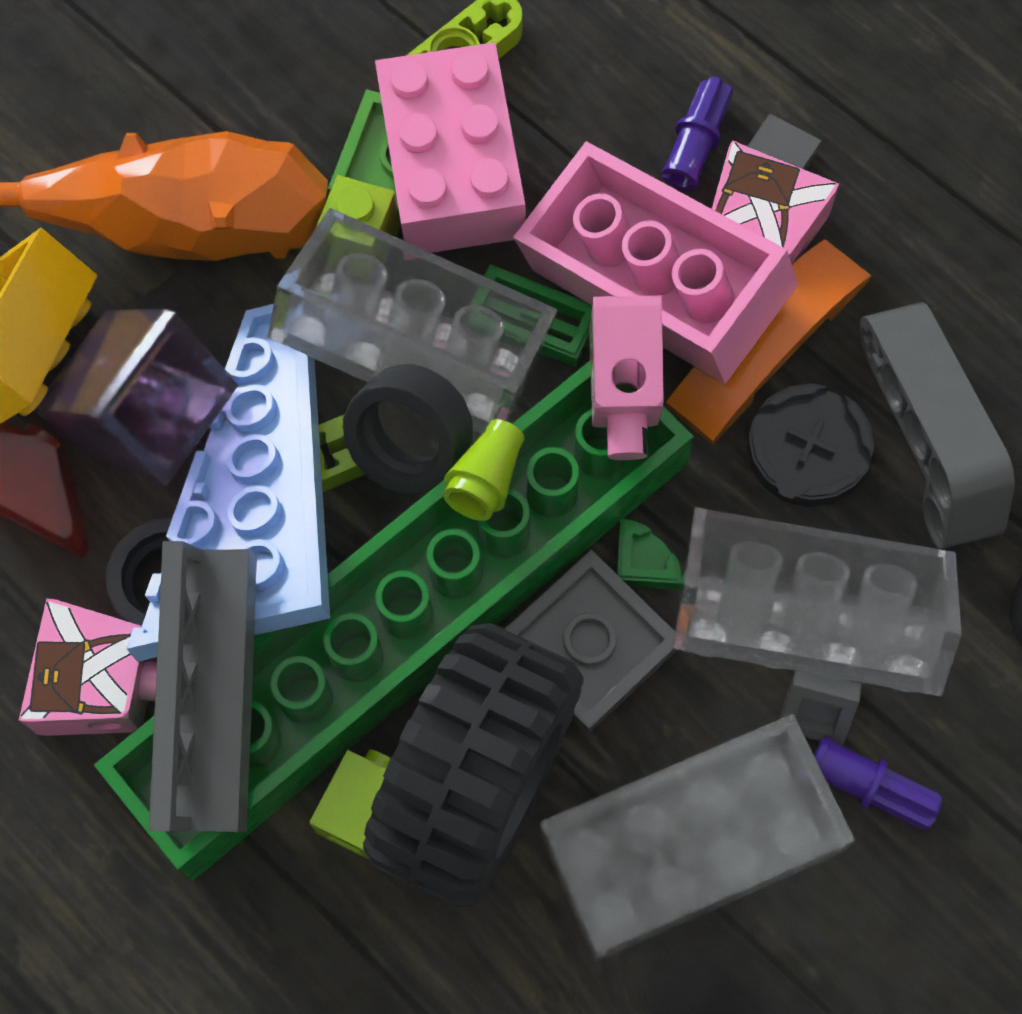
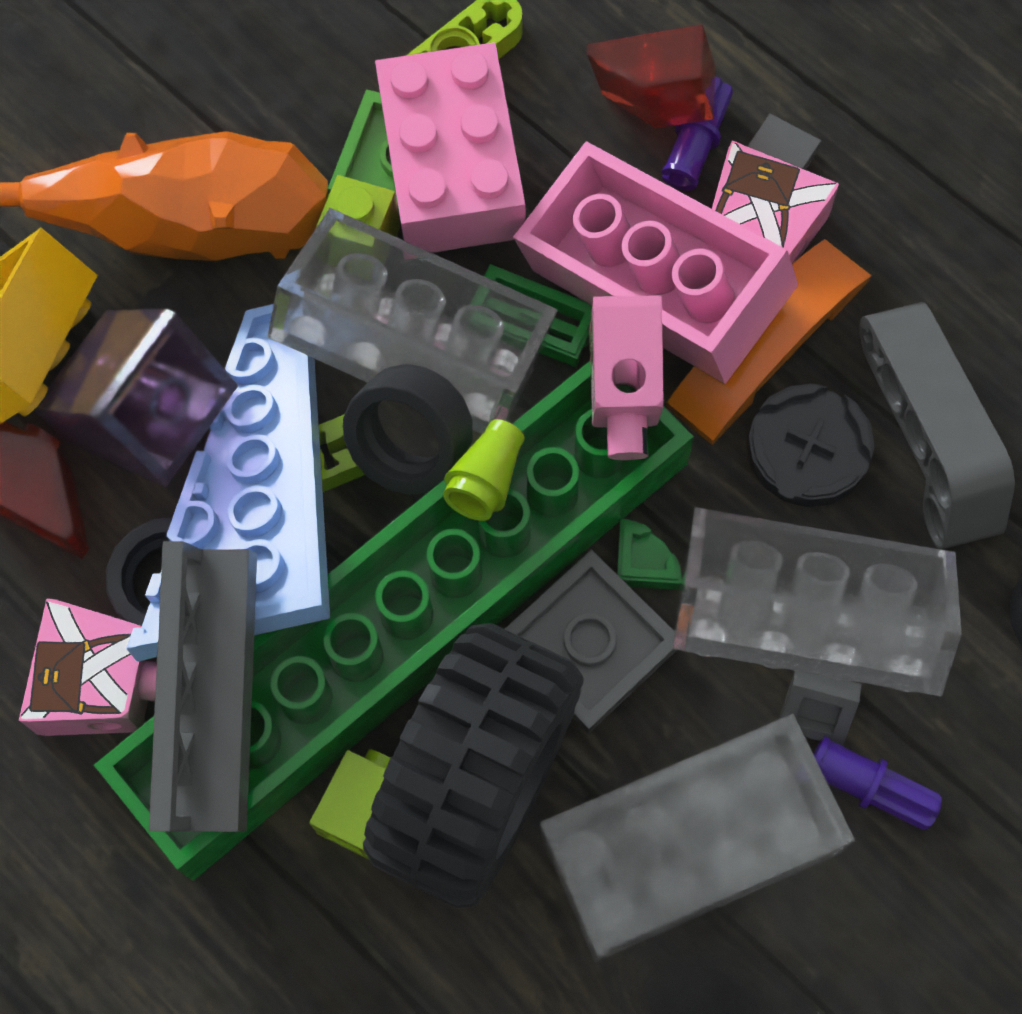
(658, 75): none -> clear red slope

